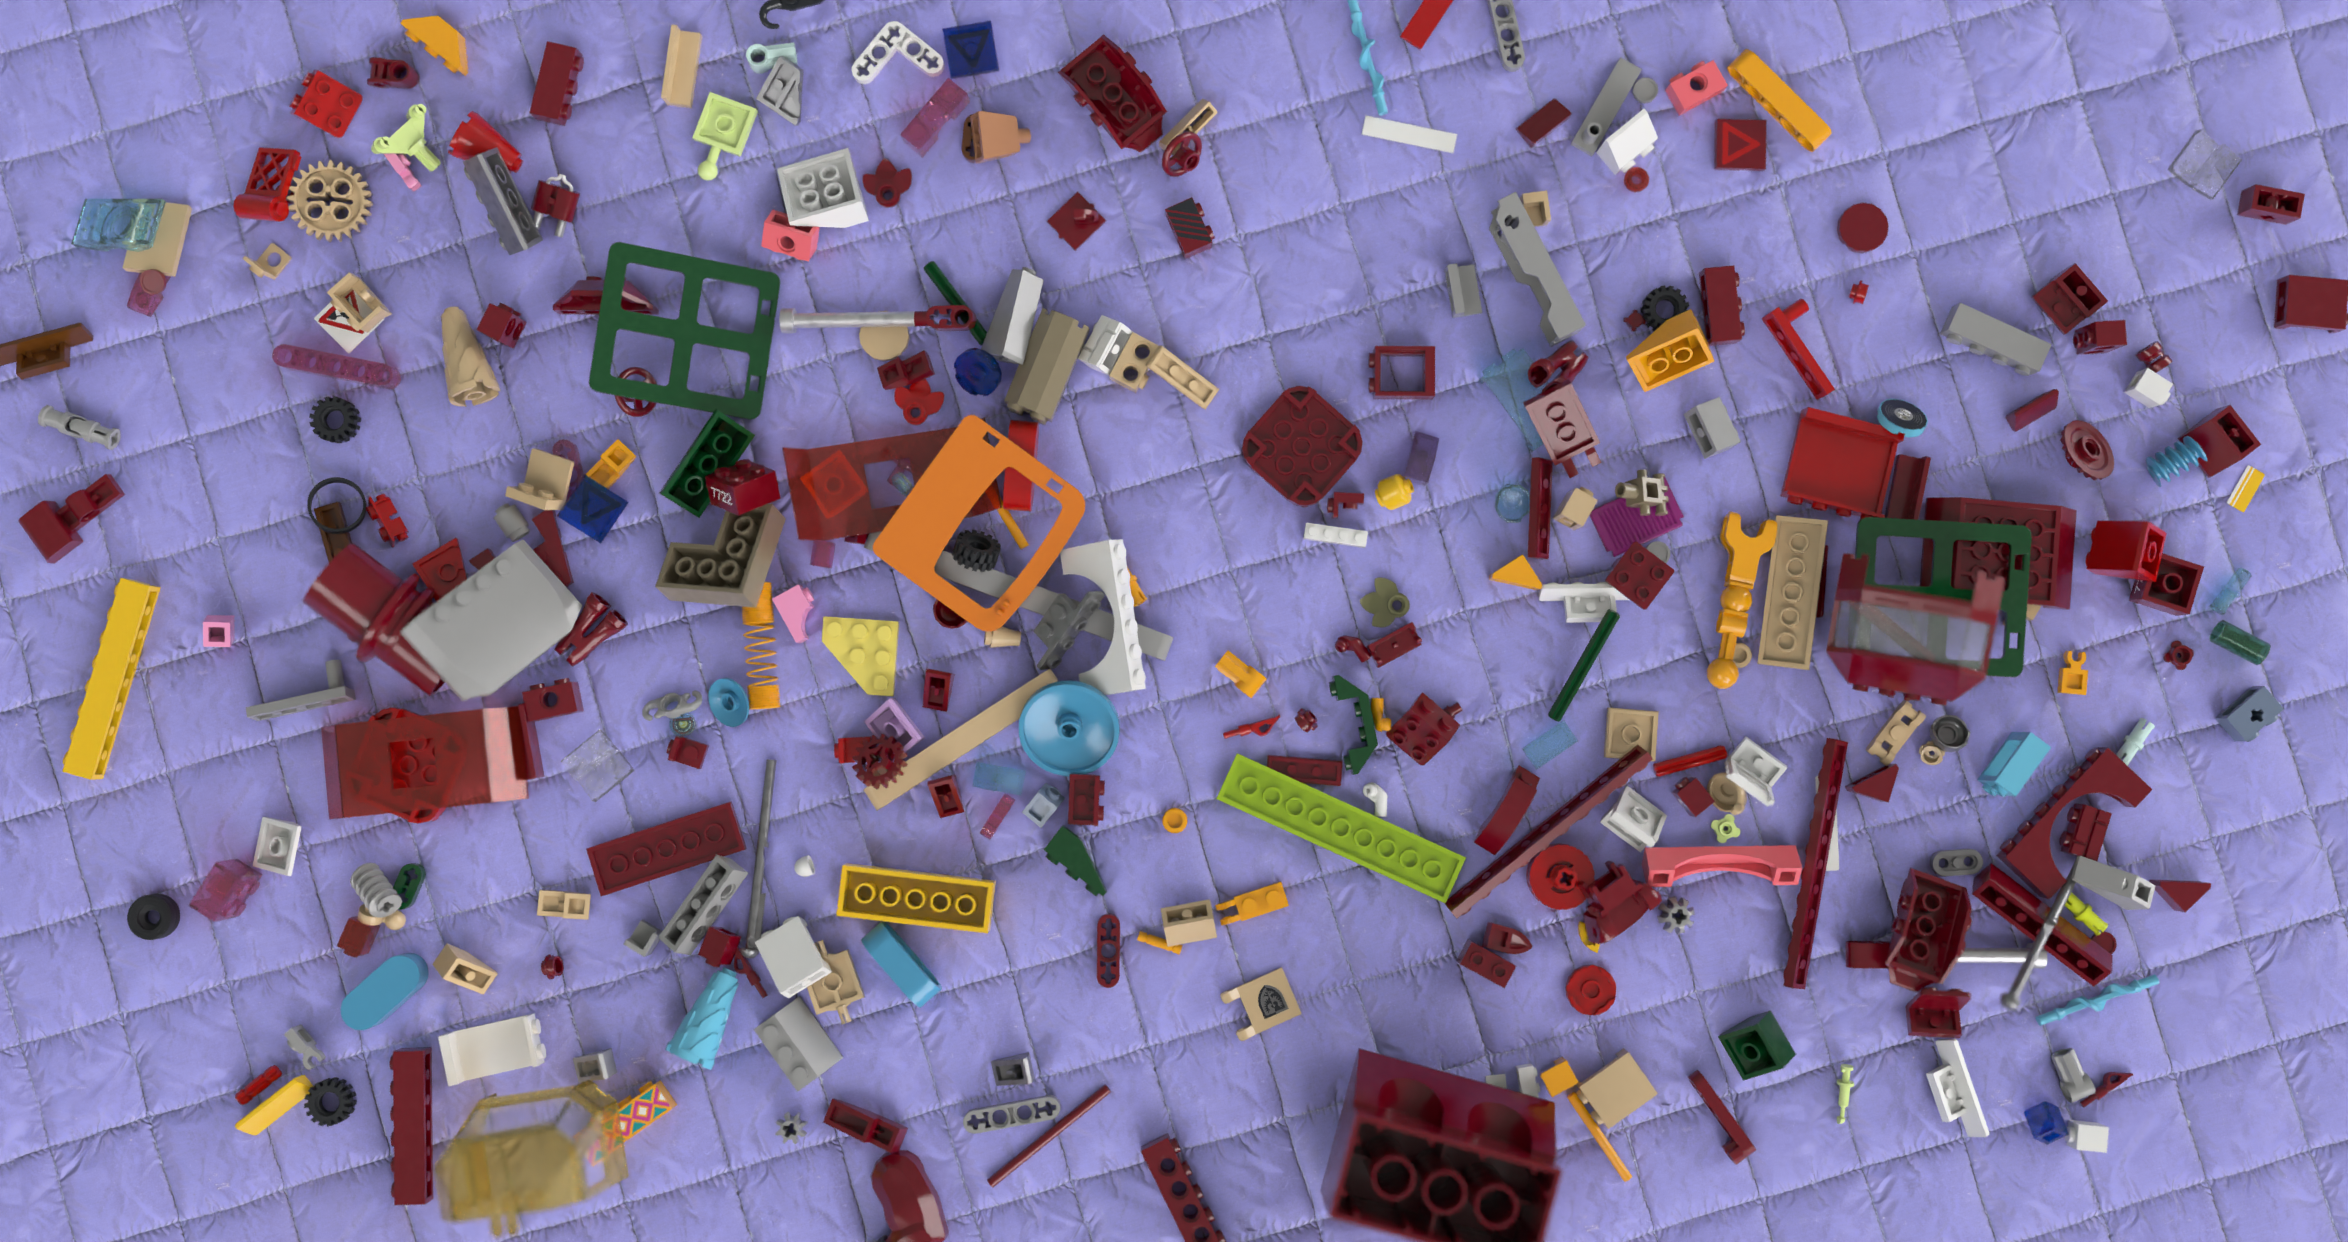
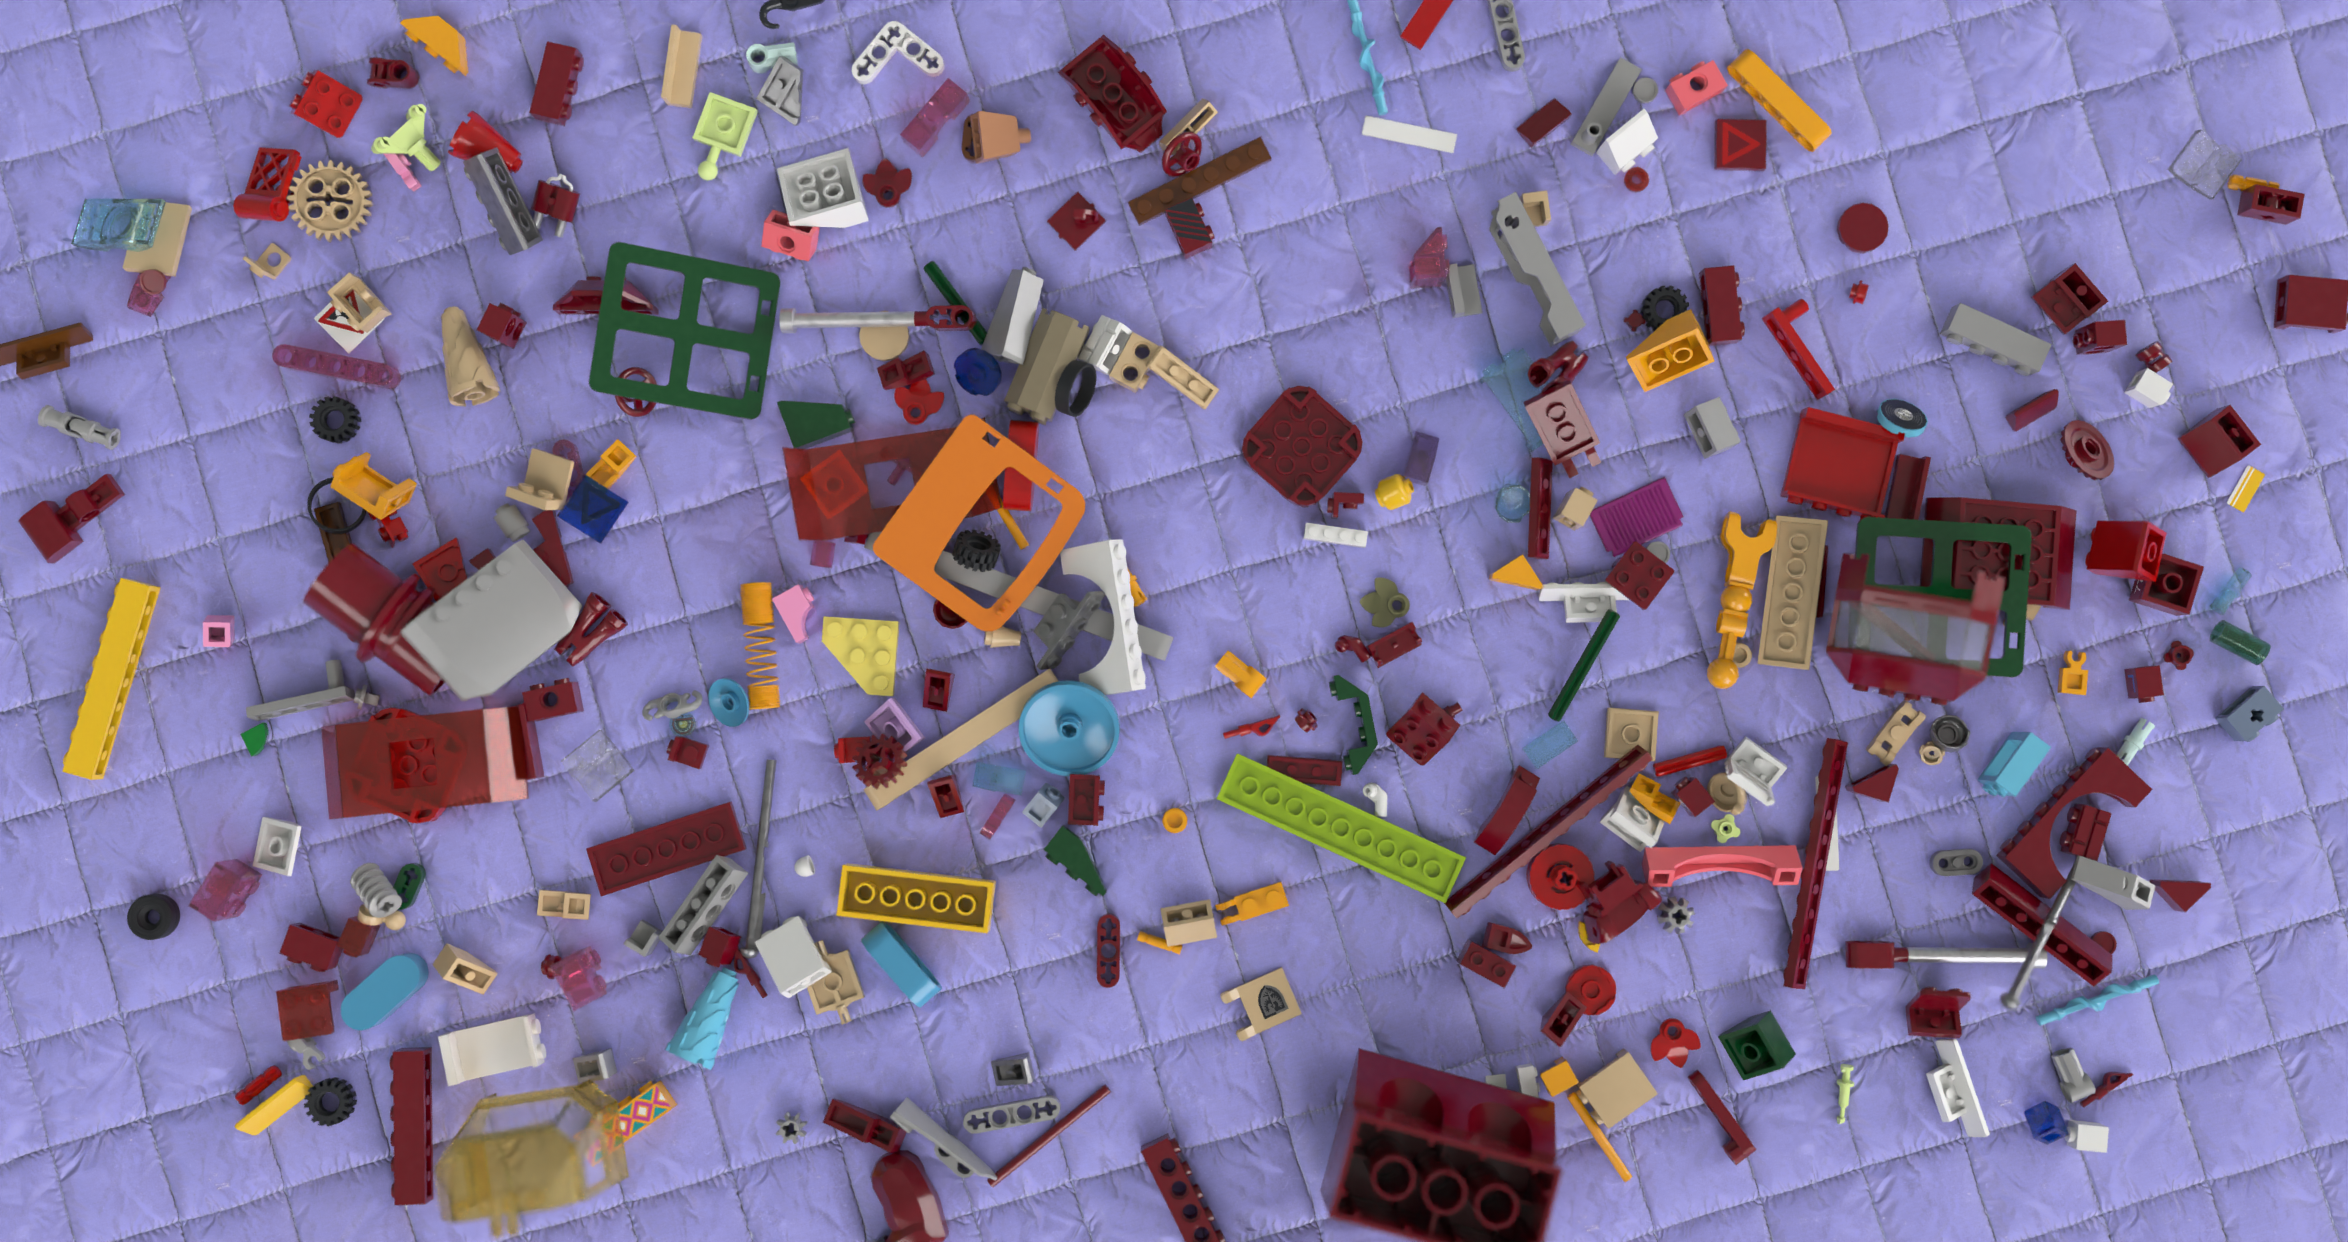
(255, 738): none -> green tile
(306, 1010): none -> clear red bracket
(311, 946): none -> dark red brick
(363, 697): none -> light grey plate
(369, 488): none -> light orange panel
(579, 977): none -> clear pink brick
(715, 447): dark green slope -> none
(729, 570): dark tan brick -> none
(742, 487): dark red brick -> none
(798, 1043): light grey slope -> none
(814, 422): none -> dark green slope
(902, 484): clear light blue tile -> none
(911, 1117): none -> light grey panel
(971, 49): clear blue tile -> none
(1065, 384): none -> black tyre
(1200, 180): none -> reddish brown plate
(1380, 723): light orange arm -> none
(1428, 264): none -> clear pink slope
(1428, 371): dark red window -> none
(1562, 1018): none -> dark red slope
(1644, 493): dark tan piece -> none
(1647, 794): none -> light orange slope
(1674, 1046): none -> red plate
(1927, 931): dark red slope -> none
(2084, 913): neon yellow pin -> none
(2144, 683): none -> dark red brick
(2174, 459): dark azure piece -> none
(2242, 183): none -> light orange axle

